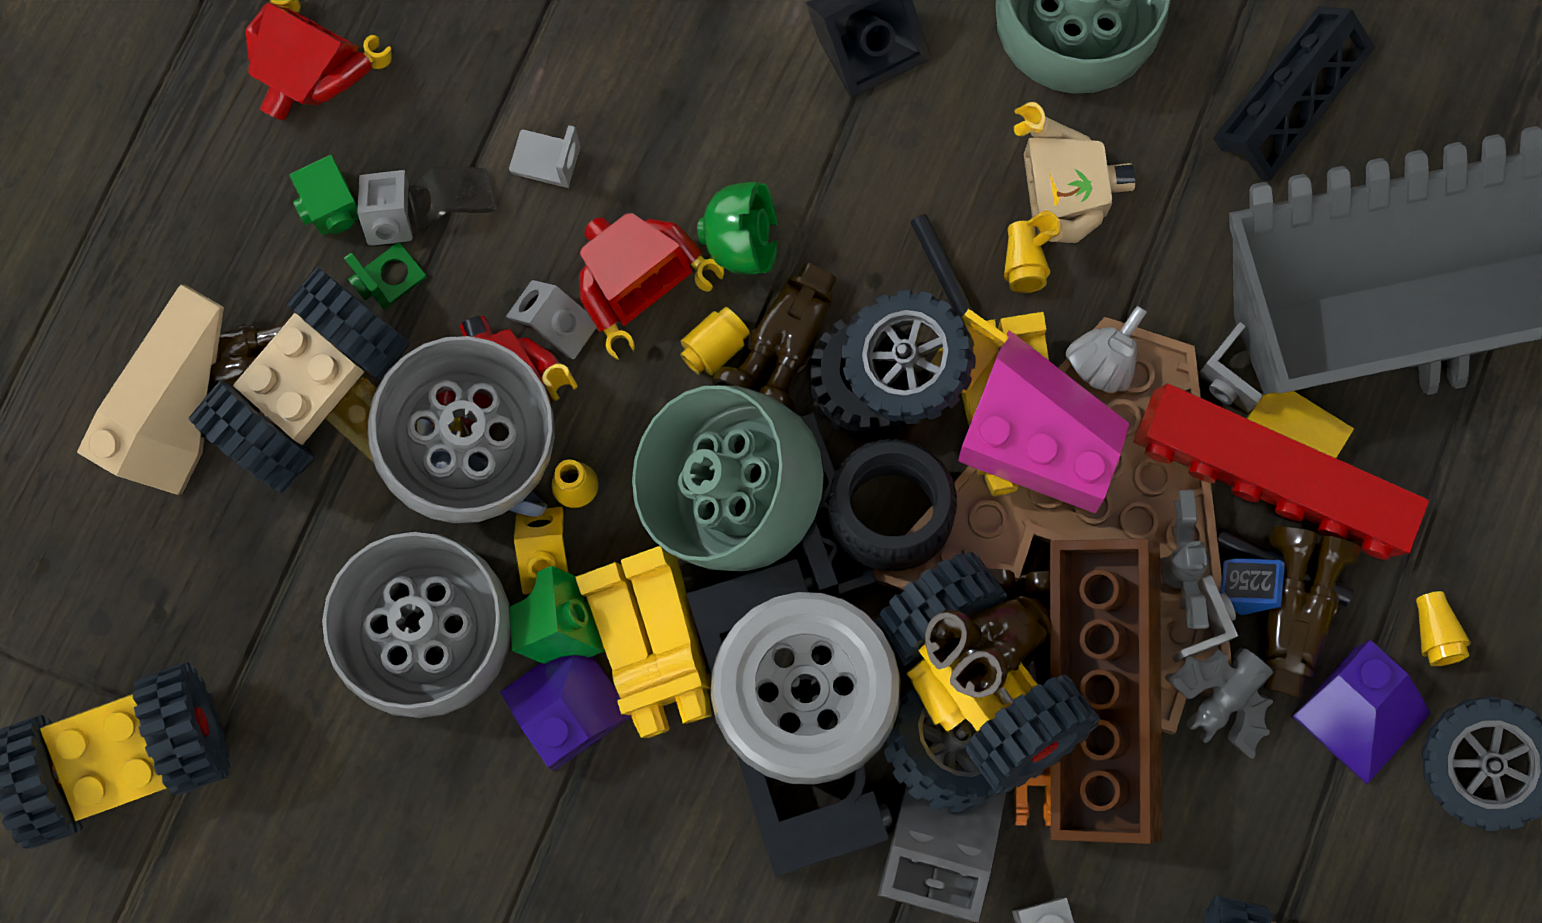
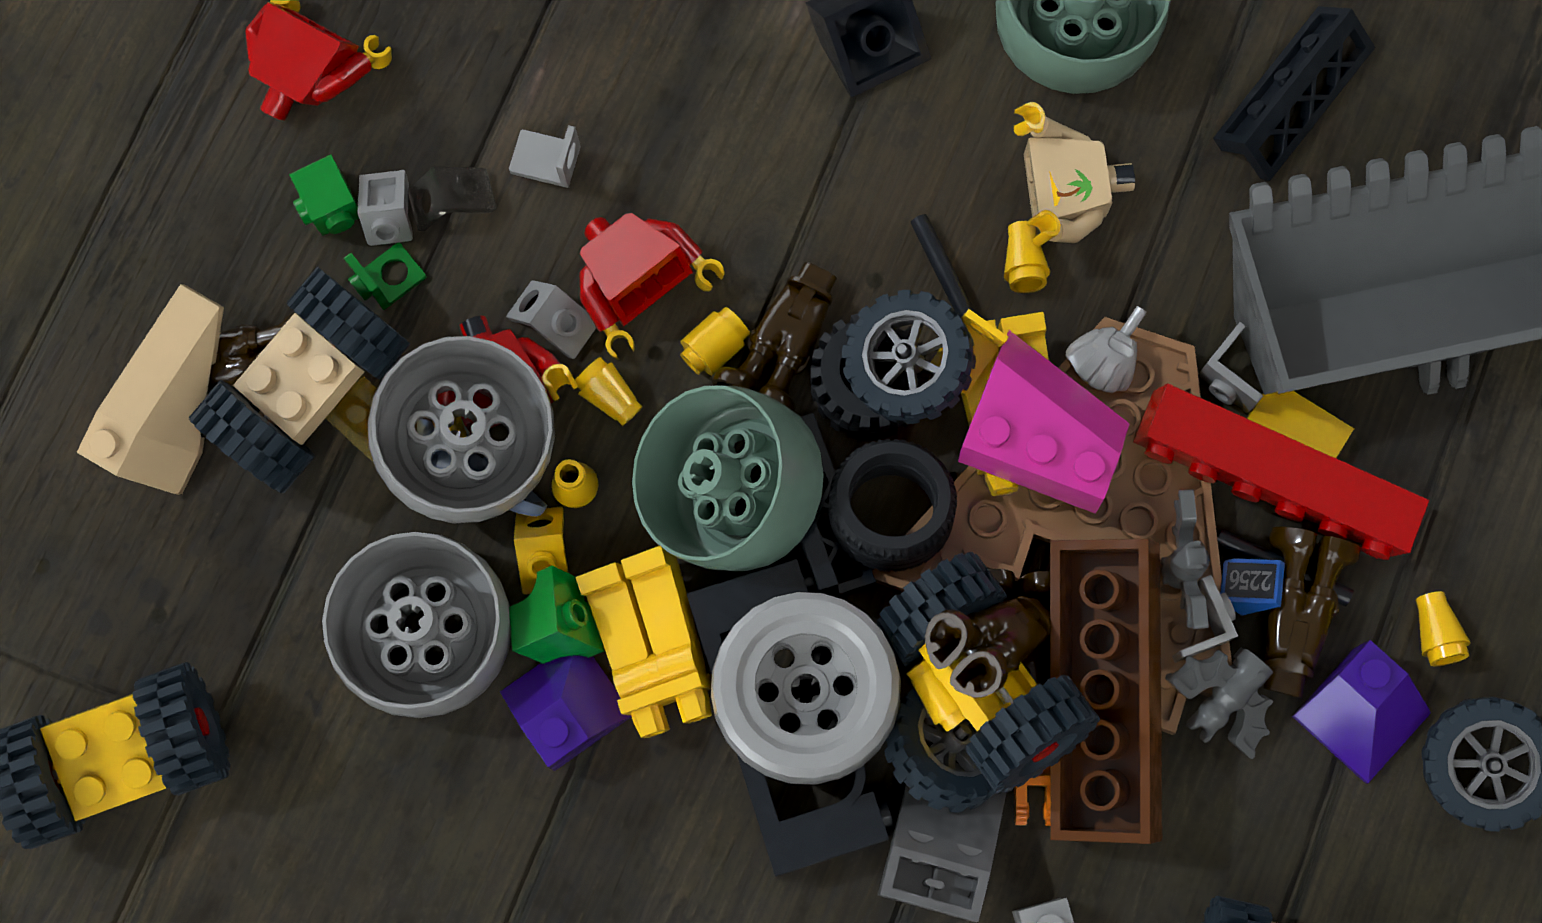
(608, 391): none -> yellow cone
(738, 228): green cylinder -> none

